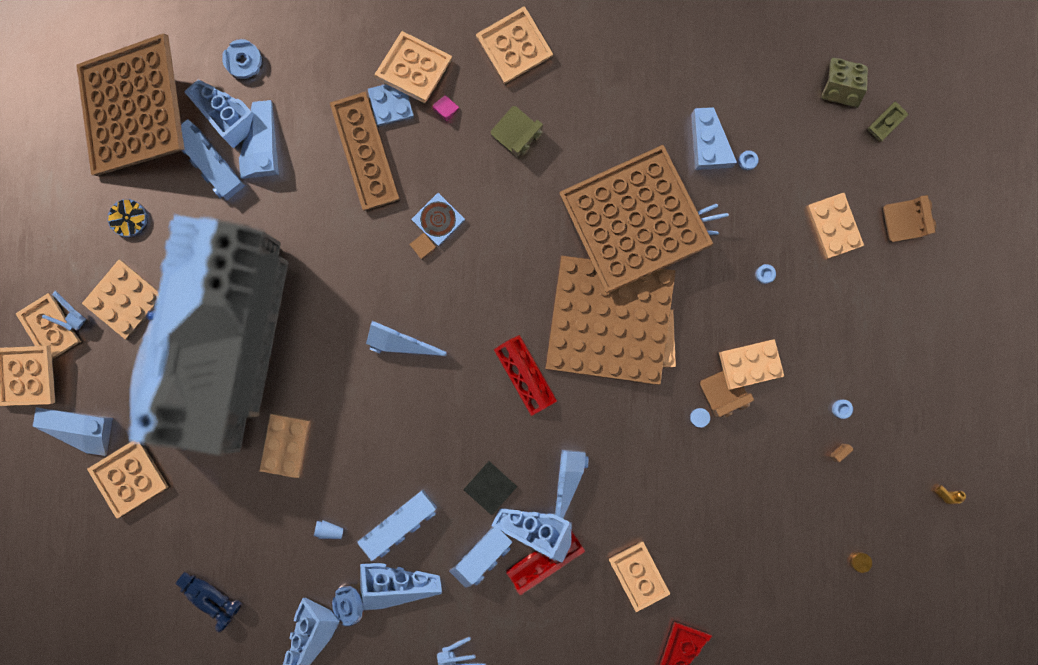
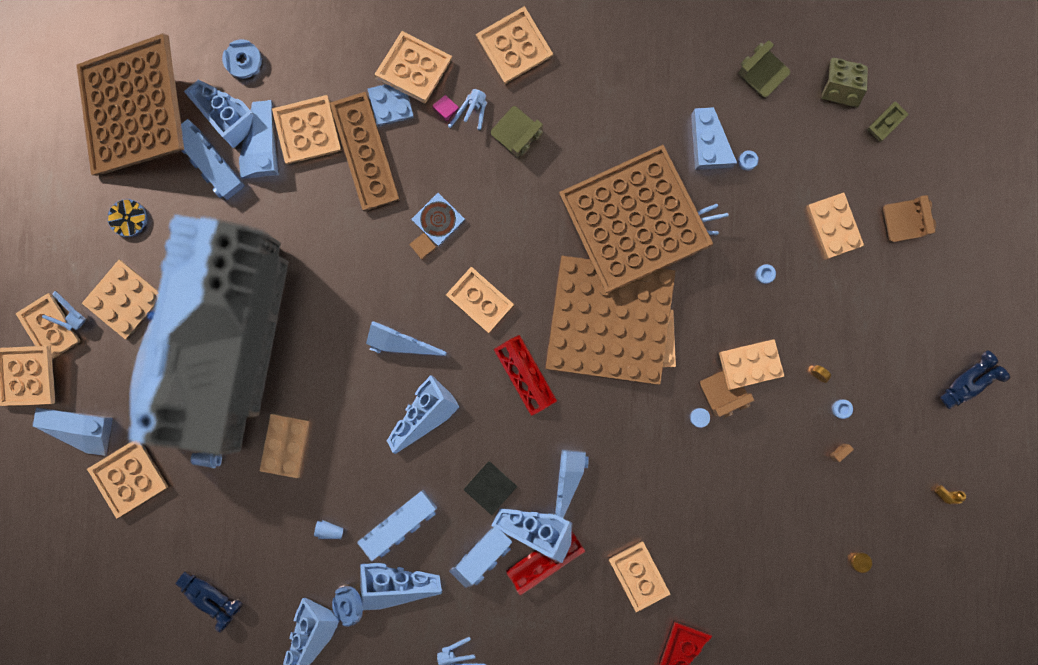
(206, 459): none -> light blue cone
(306, 129): none -> light nougat plate
(430, 409): none -> light blue wedge
(475, 100): none -> light blue plant
(480, 300): none -> light nougat plate
(763, 70): none -> olive bracket
(821, 373): none -> pearl gold tile
(963, 387): none -> dark blue piece

